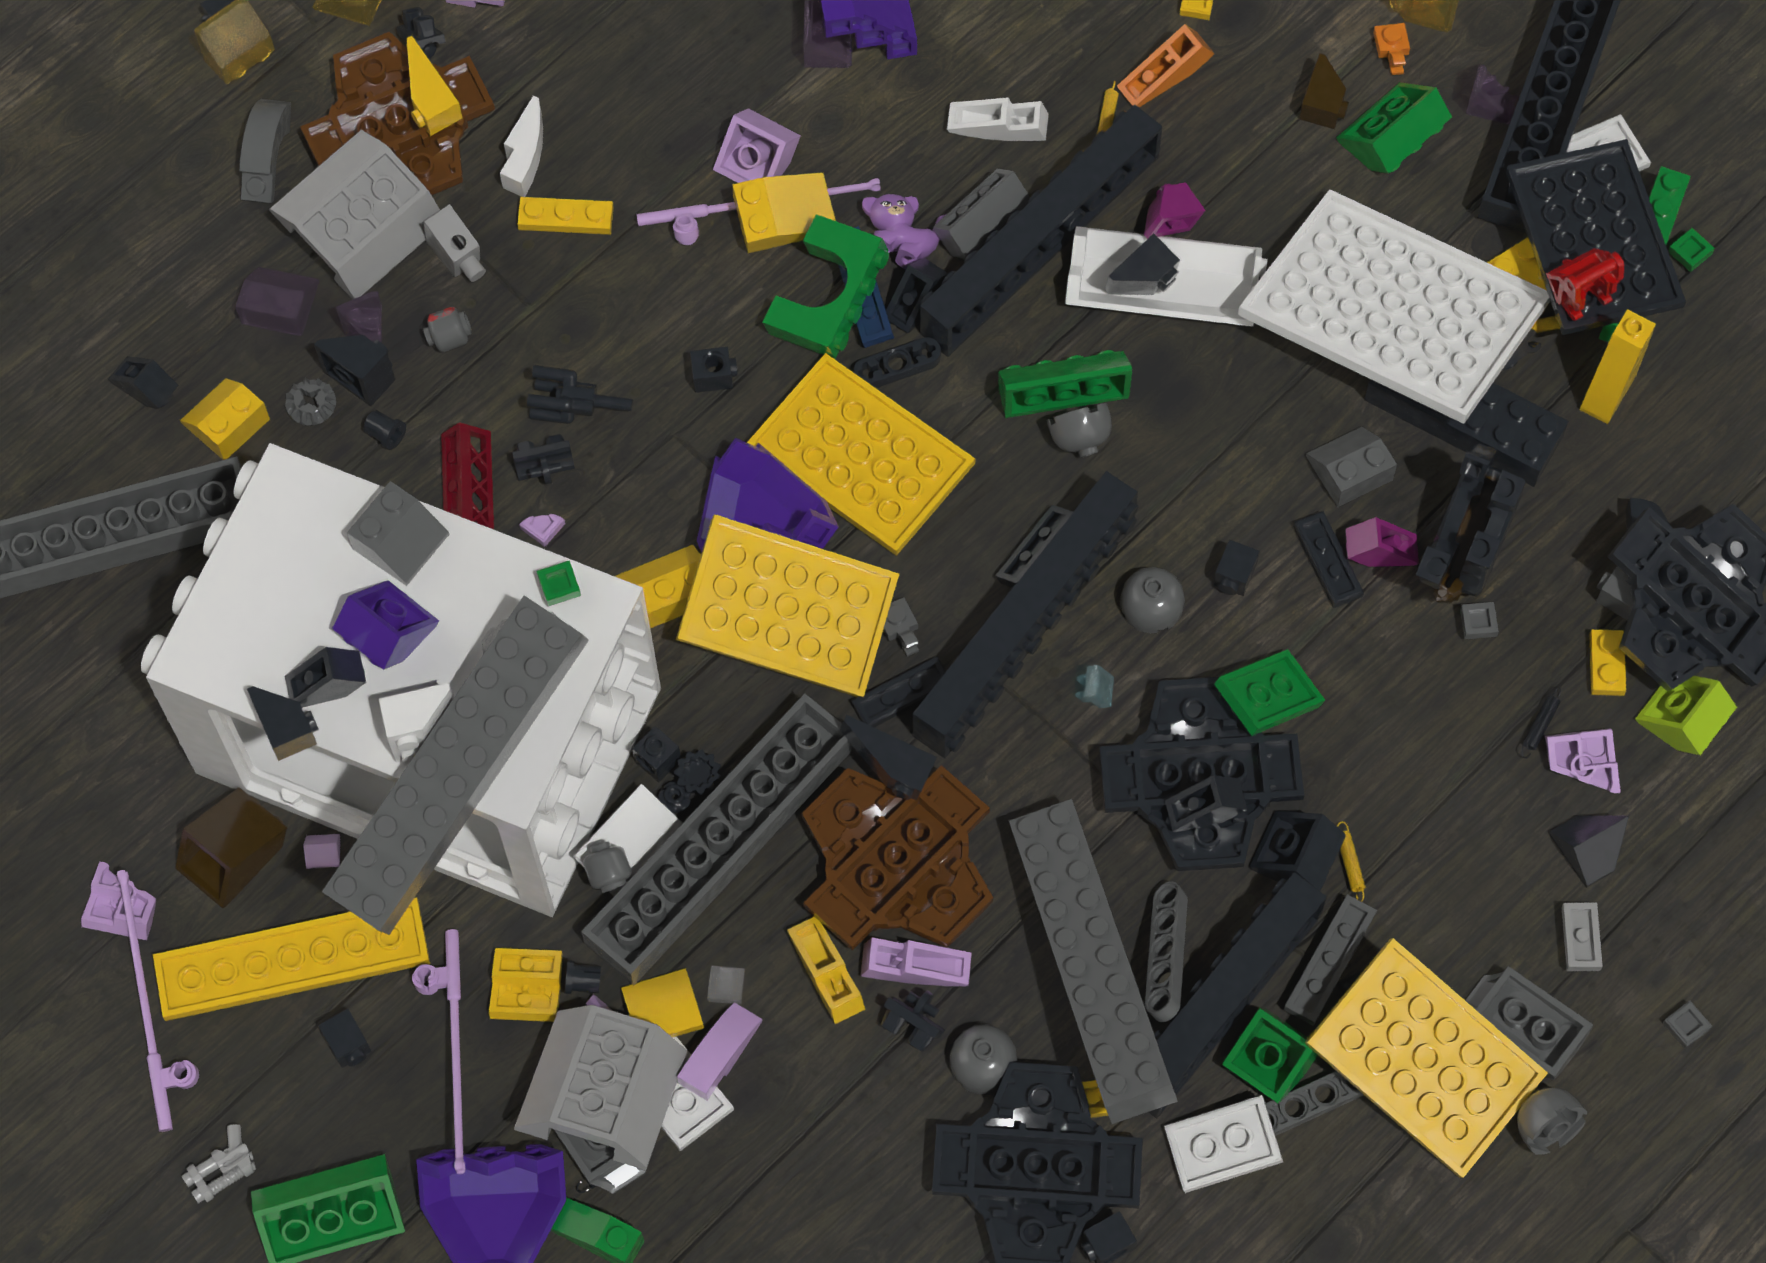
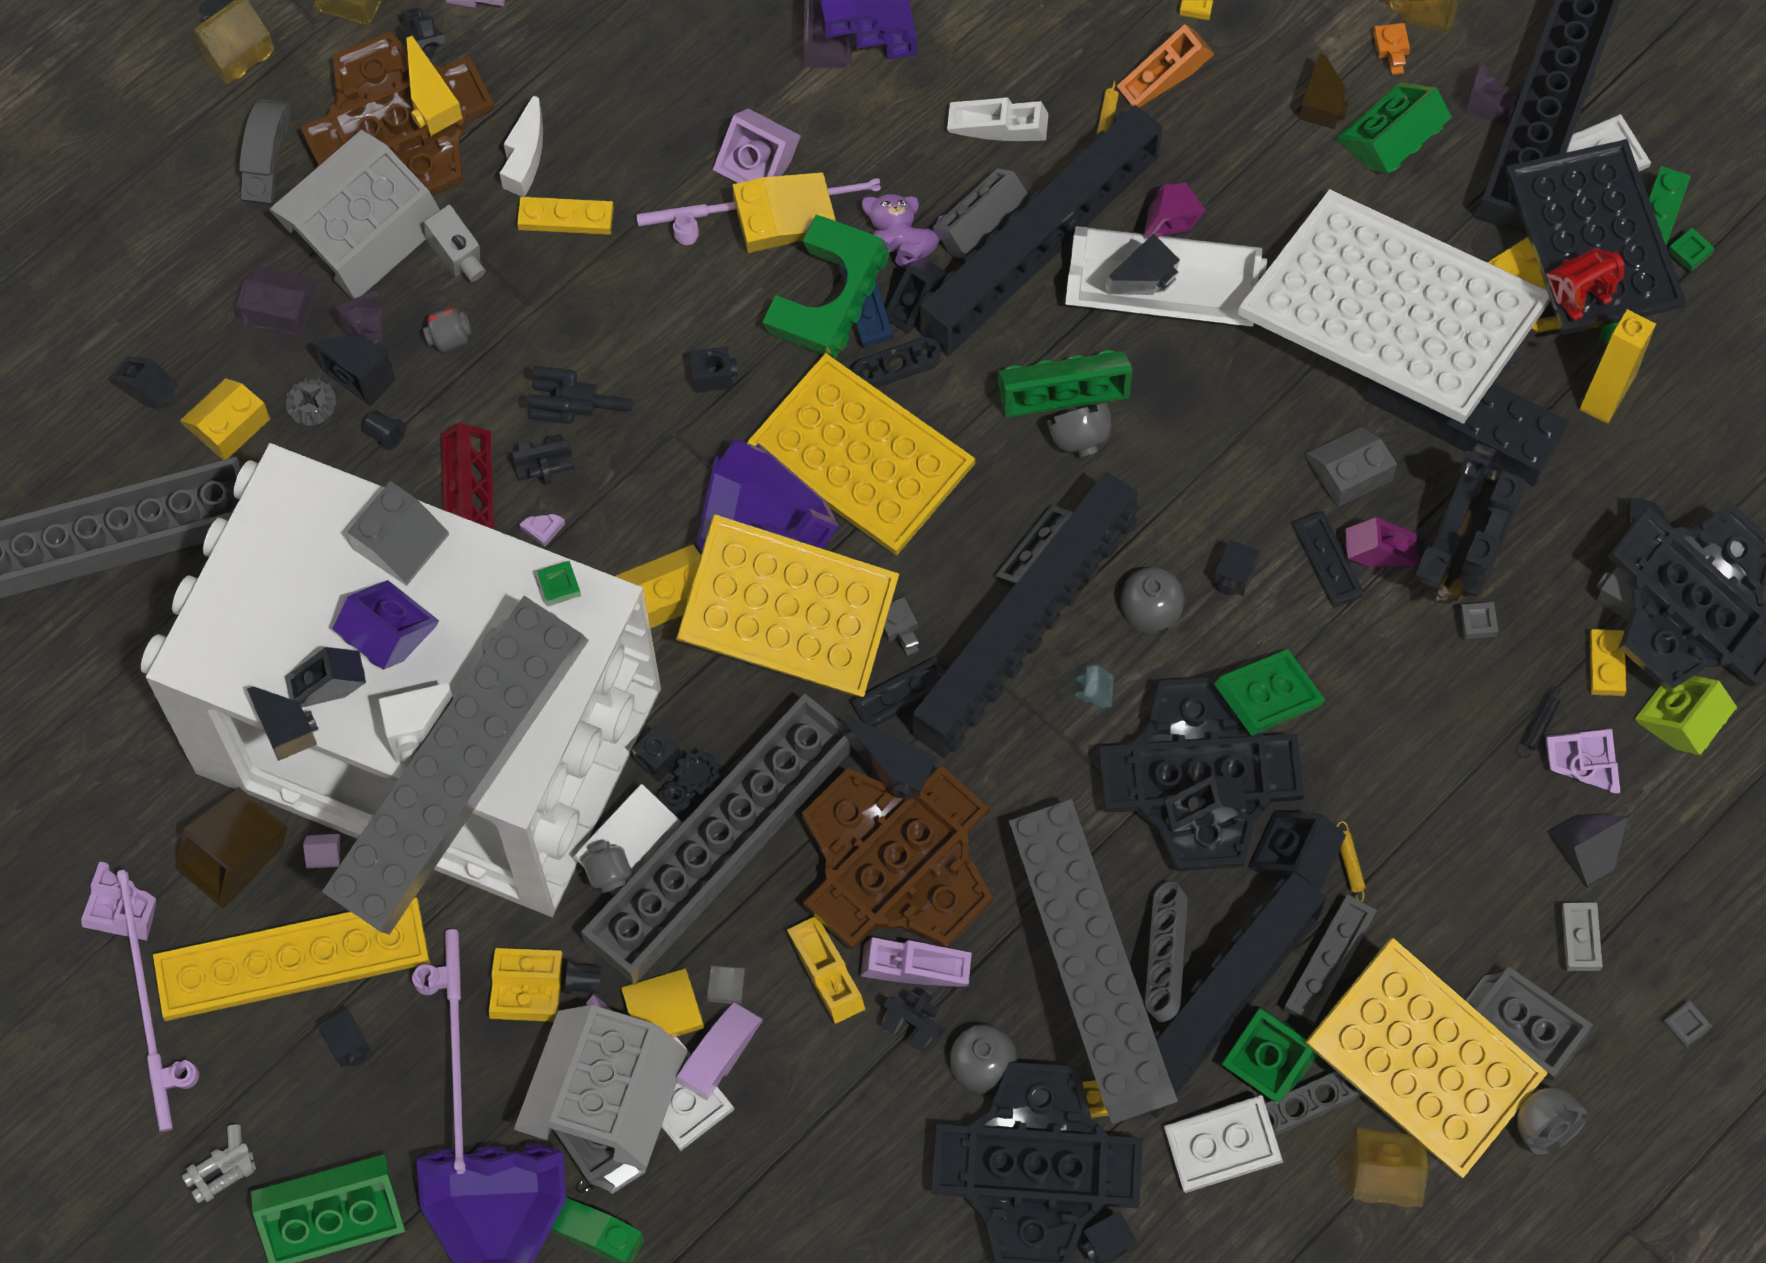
(1389, 1168): none -> clear yellow slope

